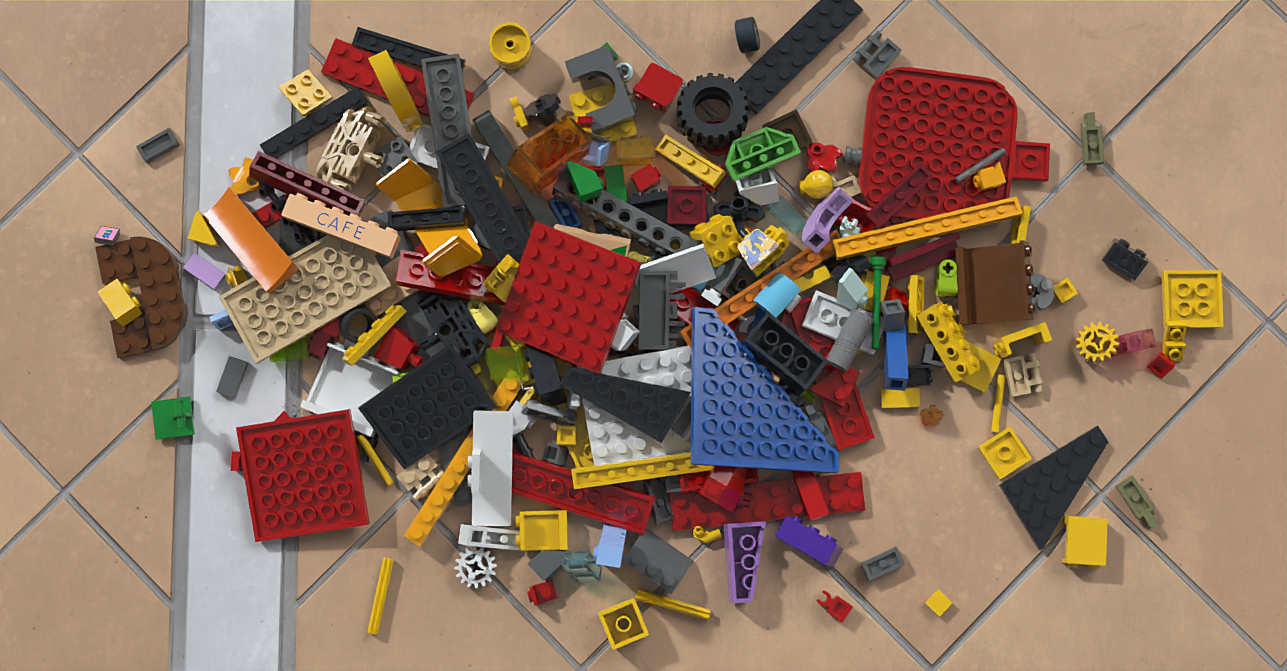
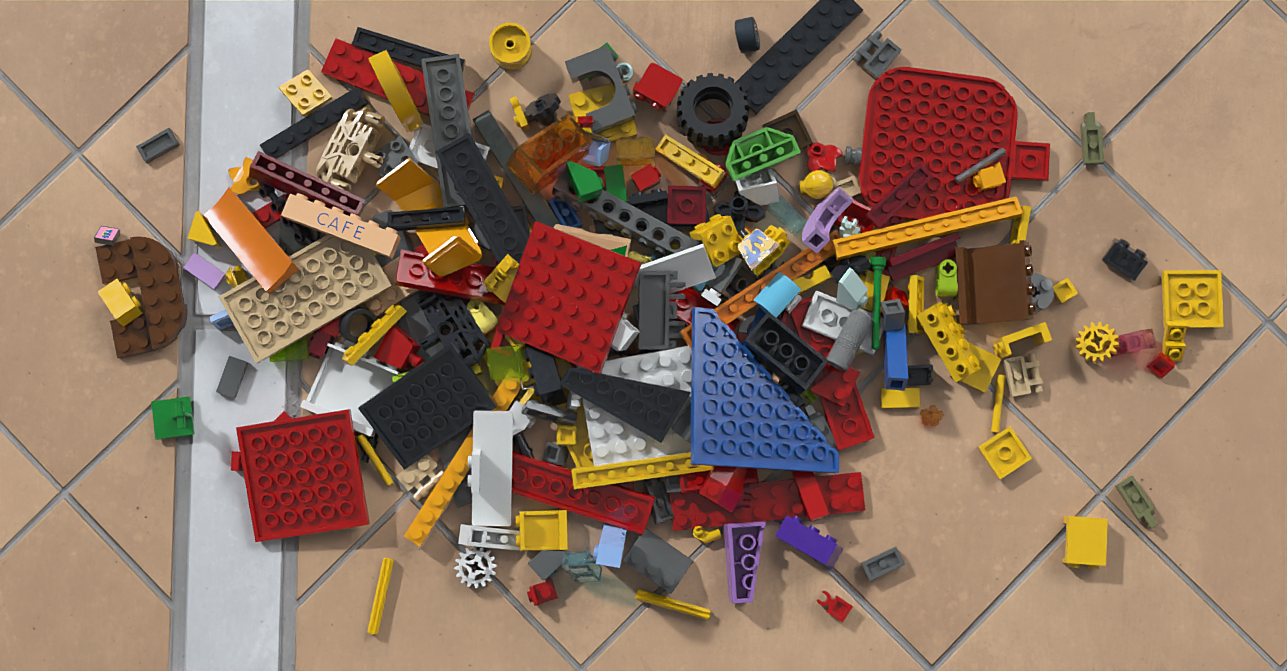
(623, 623): yellow brick -> none
(931, 357): dark grey panel -> none
(938, 602): yellow tile -> none
(1049, 485): black wing -> none

